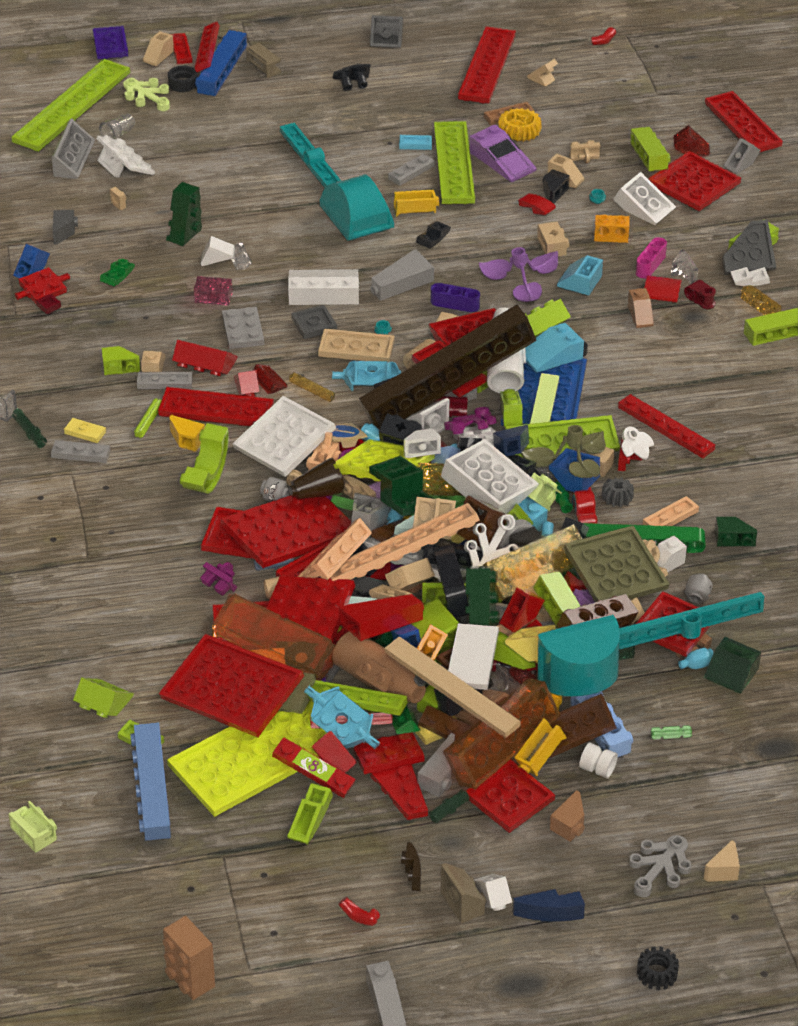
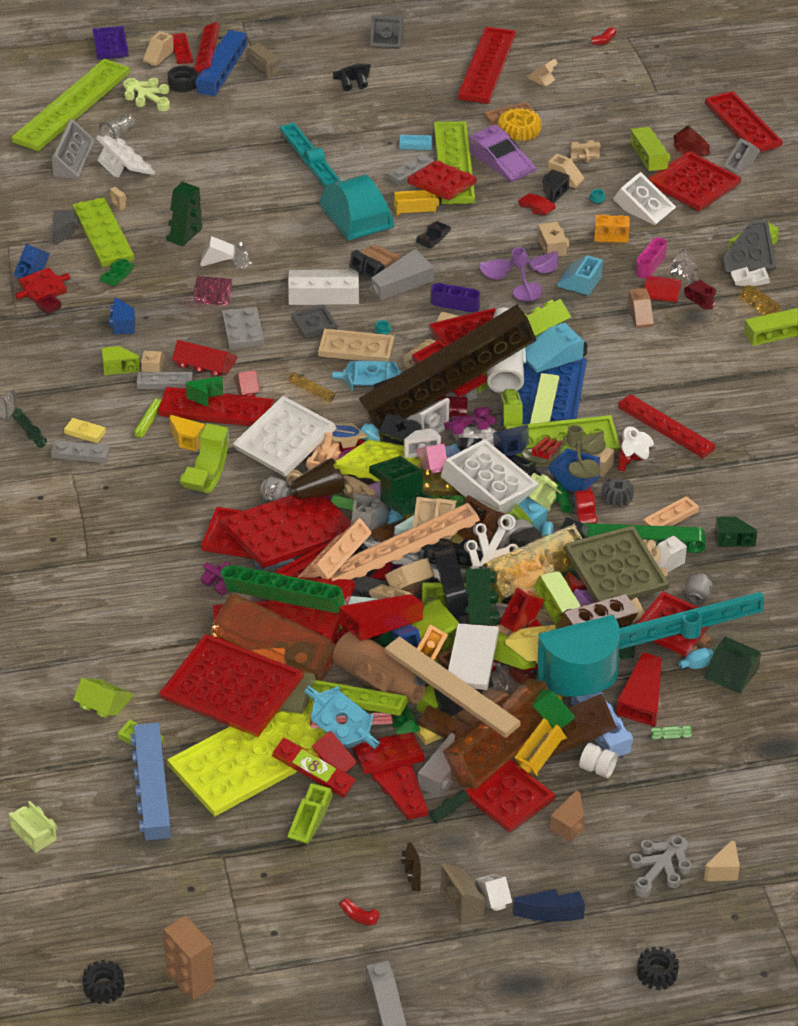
(102, 231): none -> lime plate
(103, 992): none -> black tyre
(122, 318): none -> blue slope
(202, 389): none -> green slope
(269, 379): clear red slope -> none
(283, 588): none -> green beam
(331, 673): dark grey piece -> none
(372, 260): none -> hips
(432, 457): none -> bright pink slope
(442, 180): none -> red plate
(543, 447): none -> red tile
(552, 709): none -> green slope
(641, 693): none -> red slope

